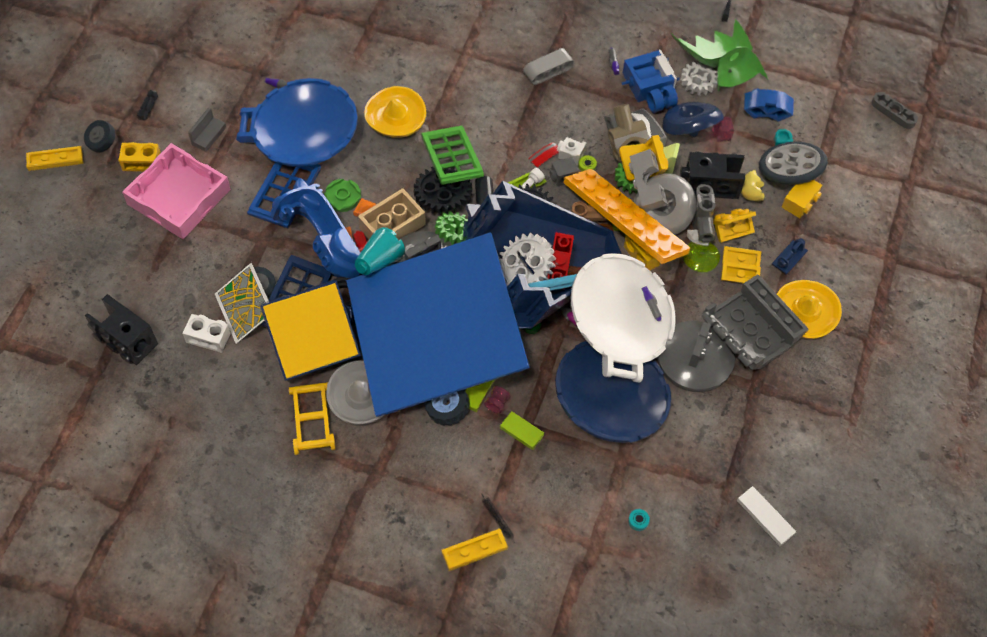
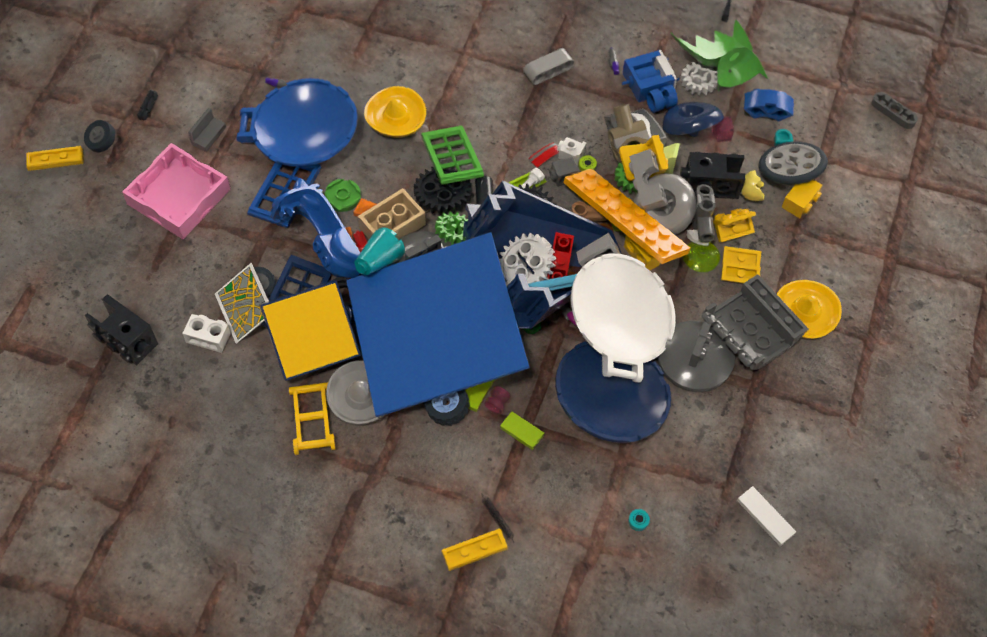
(138, 156): yellow brick -> none
(596, 249): none -> light grey brick
(652, 301): piece -> none
(790, 256): dark blue hinge -> none

